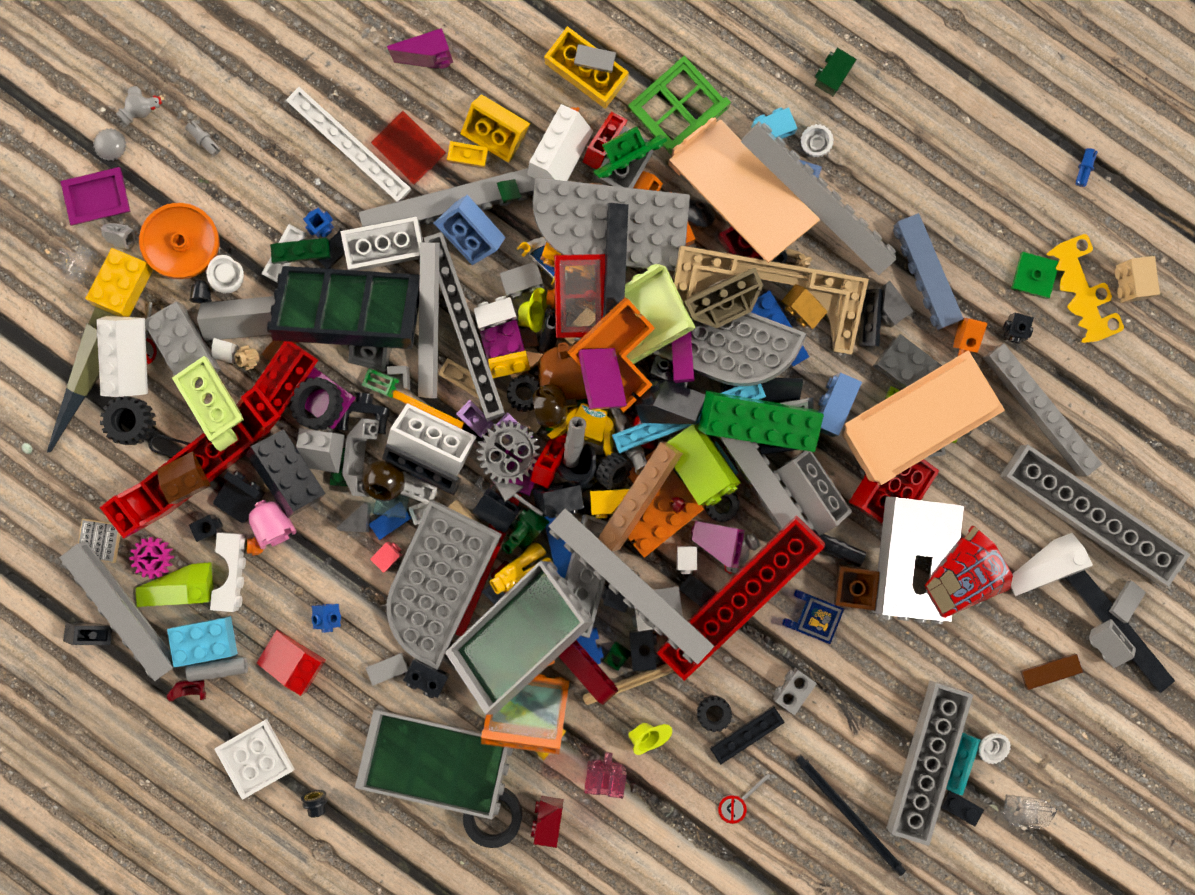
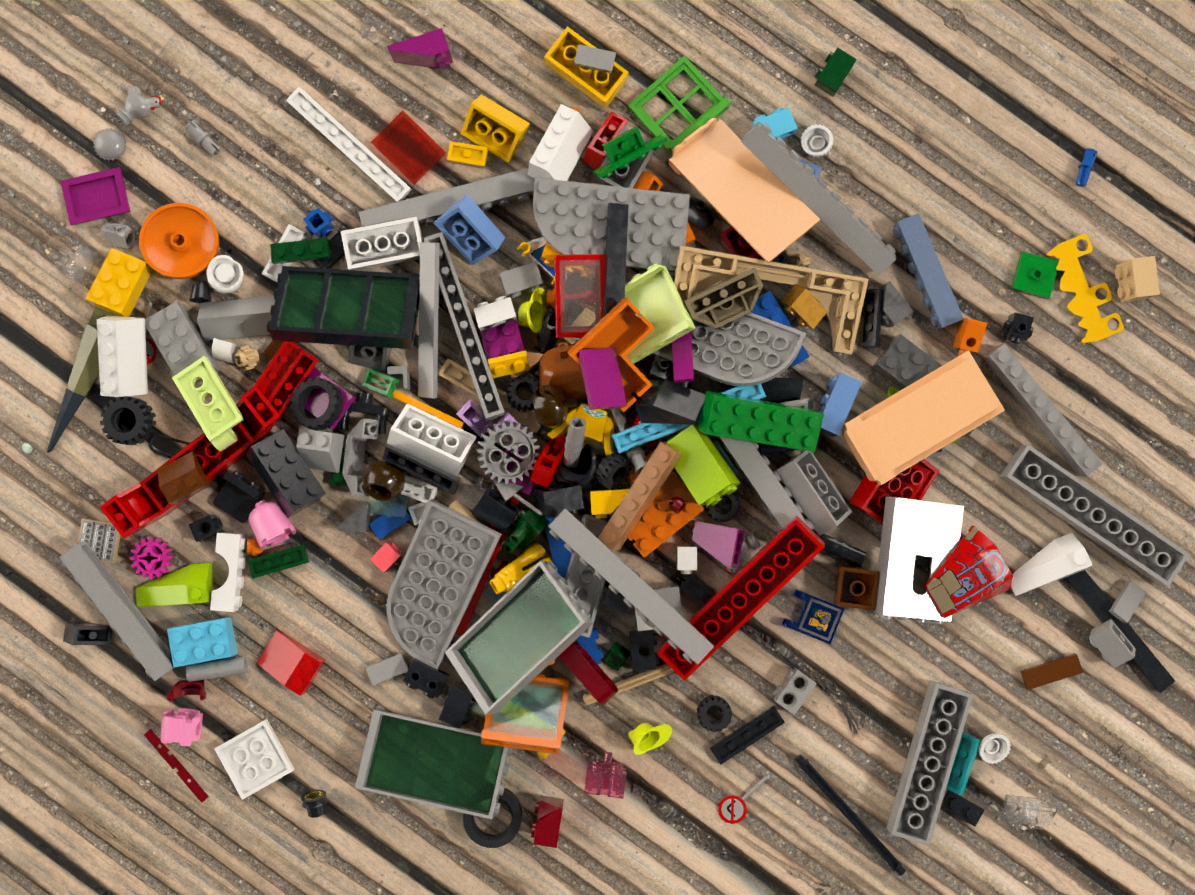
(174, 763): none -> dark red piece
(181, 726): none -> bright pink brick
(278, 561): none -> dark green plate
(326, 617): blue brick -> none
(457, 704): none -> black brick
(508, 190): dark green slope -> none

